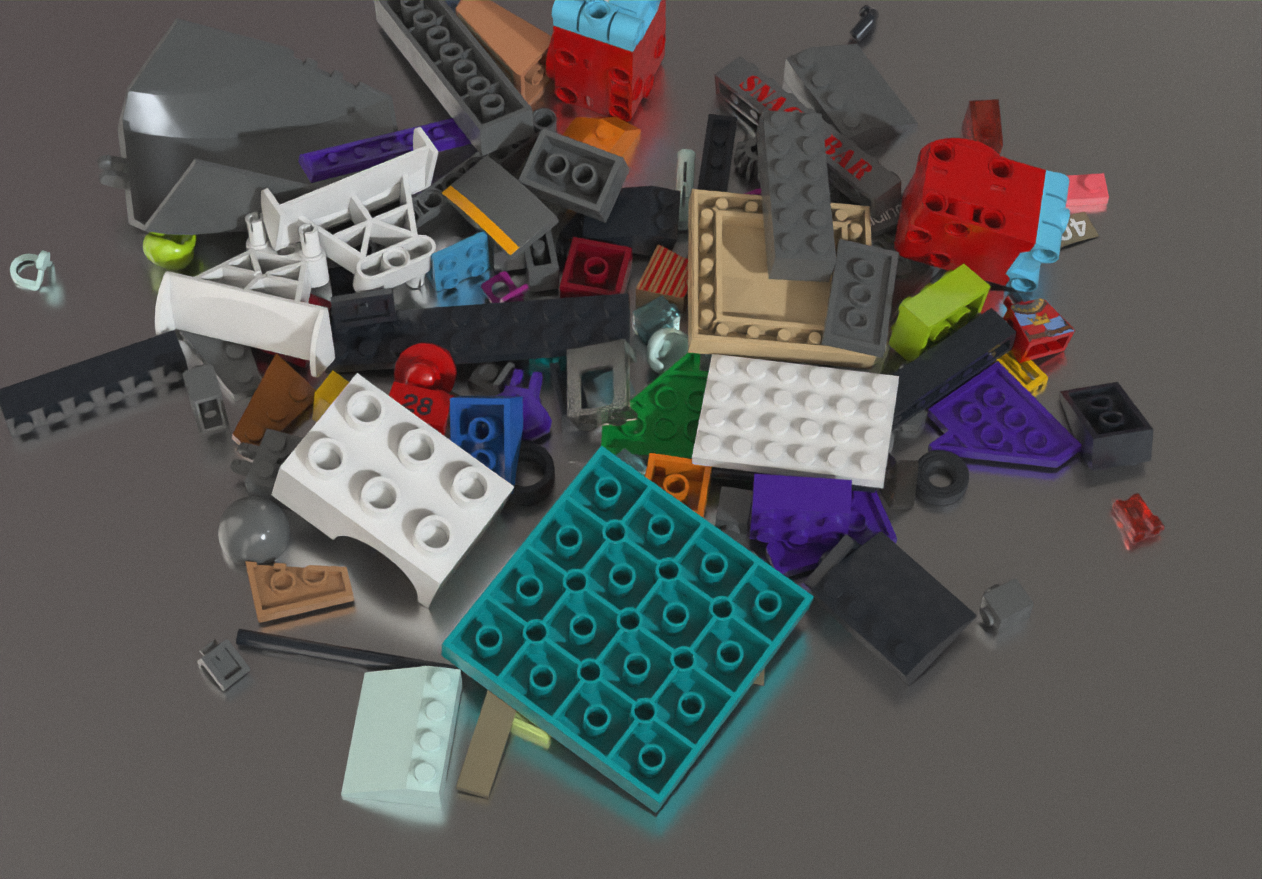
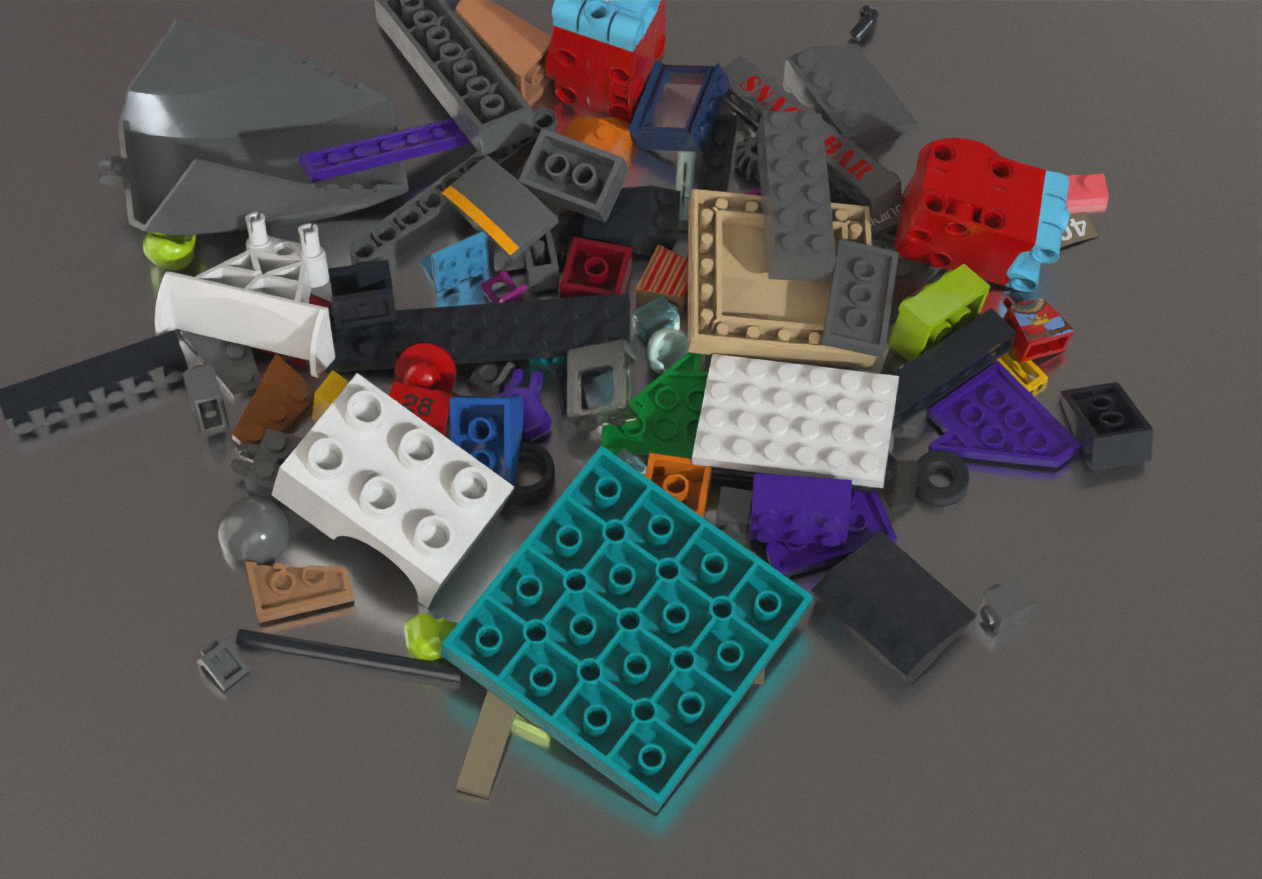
(42, 262): light aqua piece -> none
(353, 200): white piece -> none
(404, 736): light aqua slope -> none
(426, 634): none -> lime hair
(679, 107): none -> dark blue window
(831, 558): black plate -> none
(983, 123): clear red torso -> none
(1140, 528): clear red piece -> none

